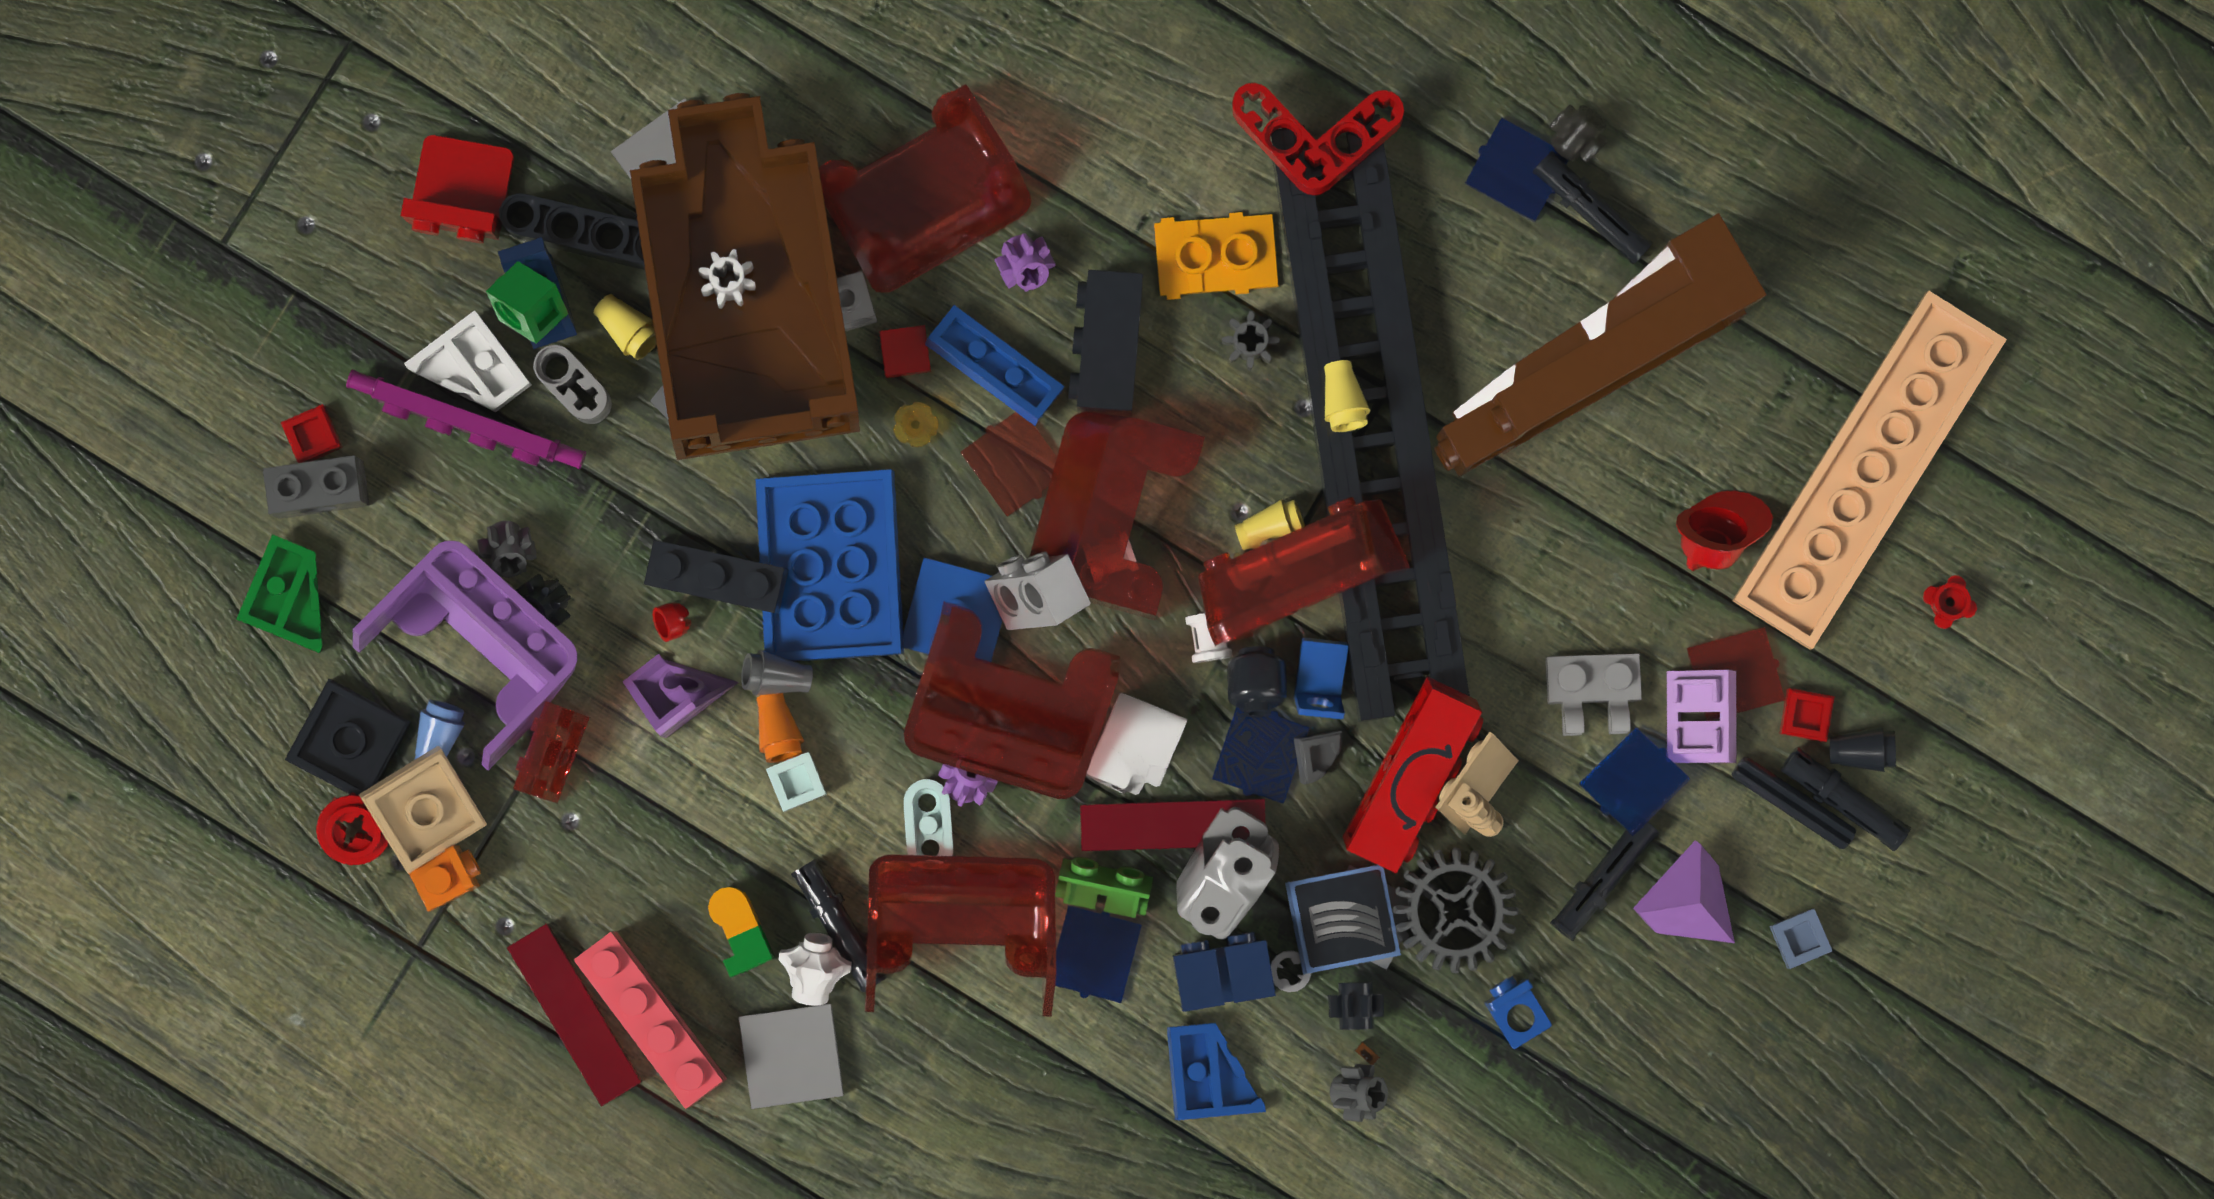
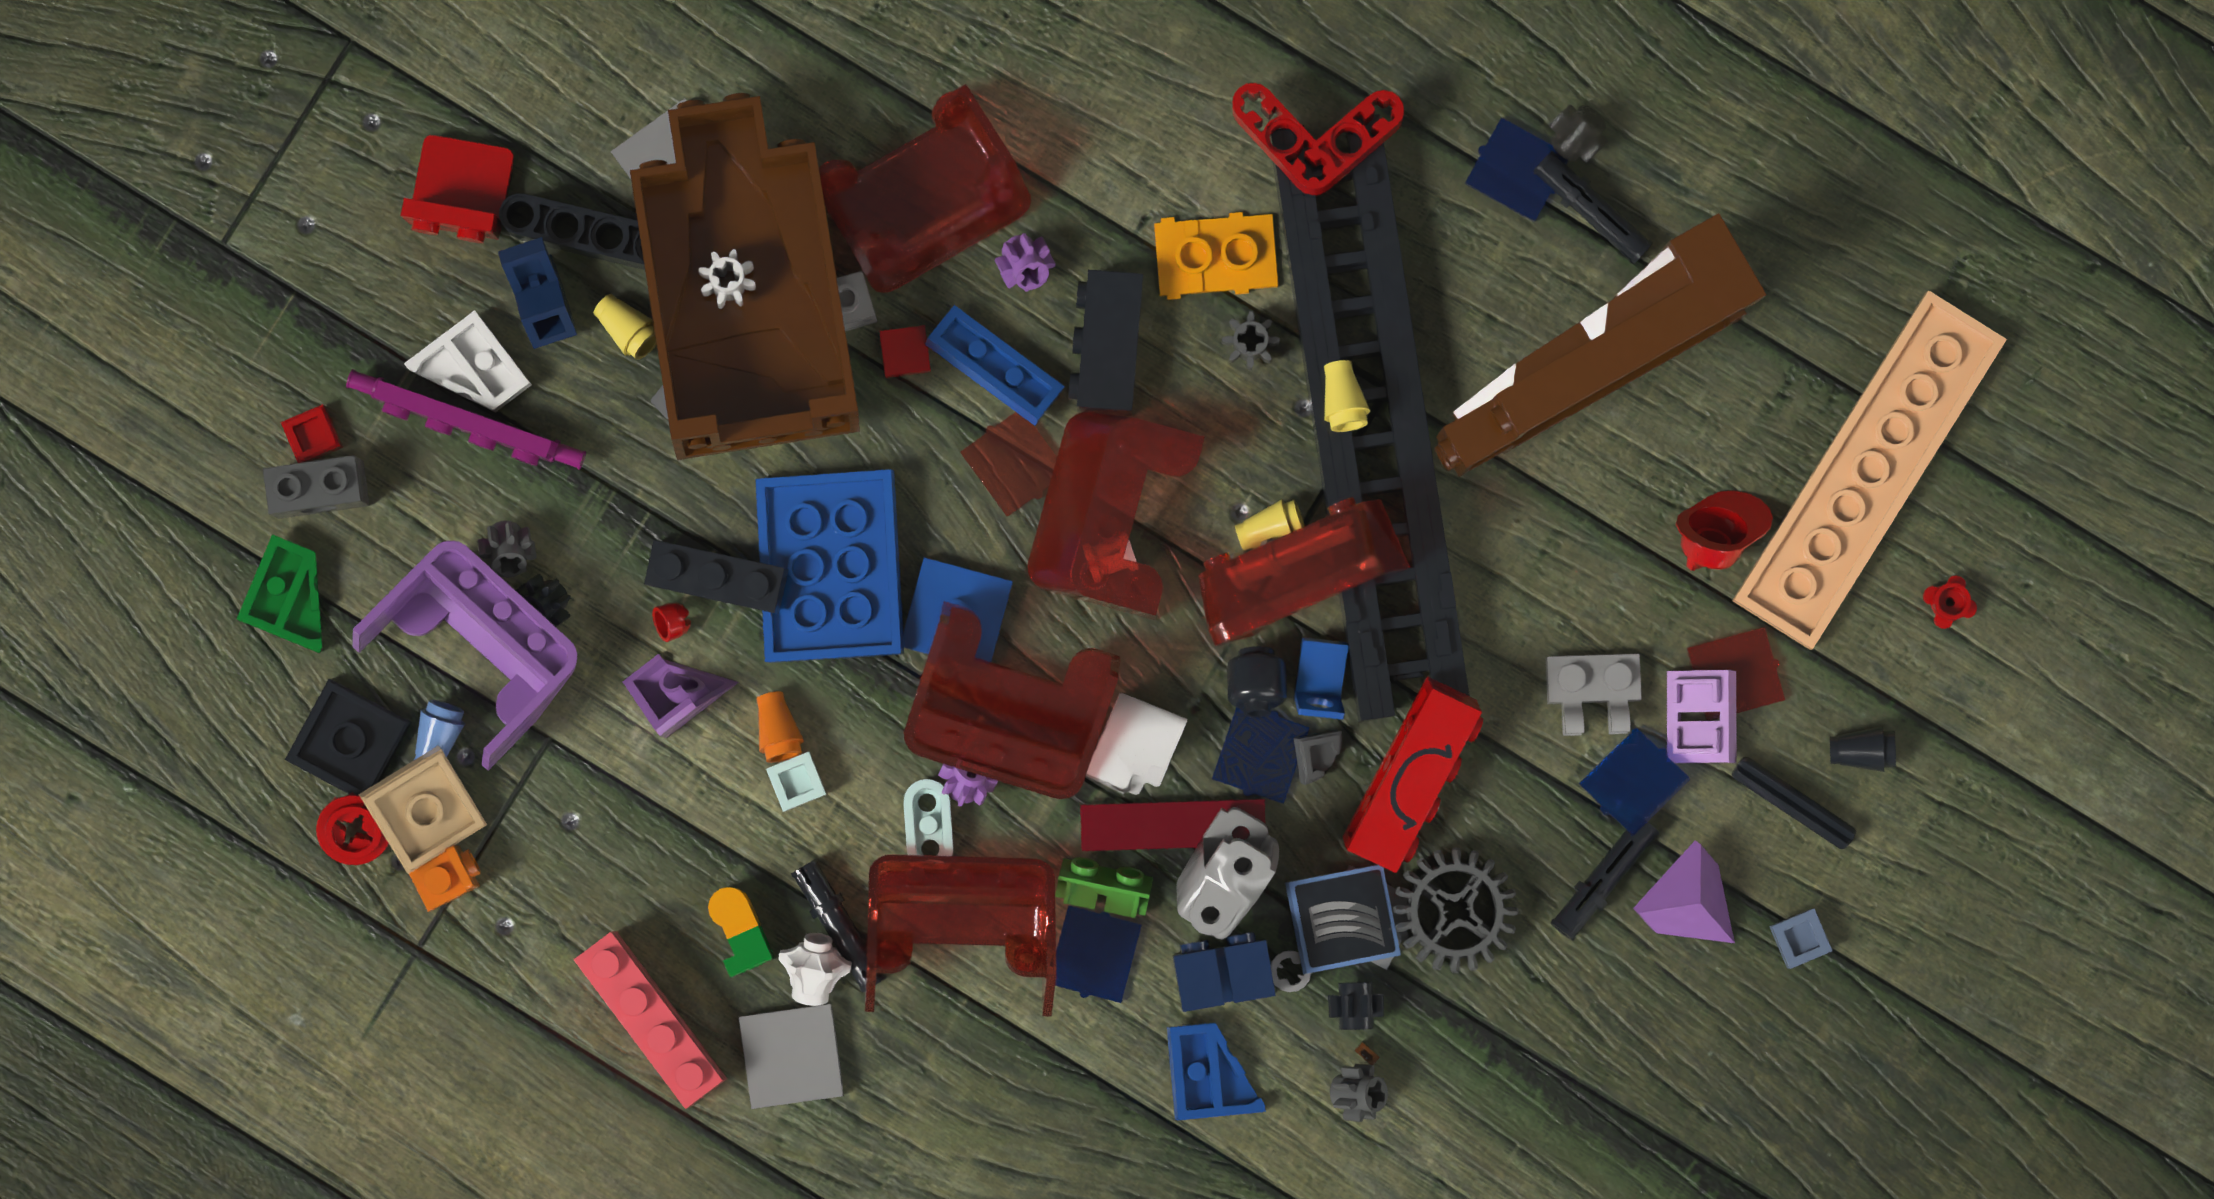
(527, 302): green brick -> none
(550, 752): clear red plate -> none
(570, 399): light grey beam -> none
(574, 1014): dark red tile -> none
(772, 674): dark grey cone -> none
(916, 412): clear yellow plate -> none
(1036, 591): light grey brick -> none
(1204, 646): white bush -> none
(1467, 797): tan hinge -> none
(1511, 993): blue bracket -> none
(1806, 715): red tile -> none
(1836, 792): black pin -> none

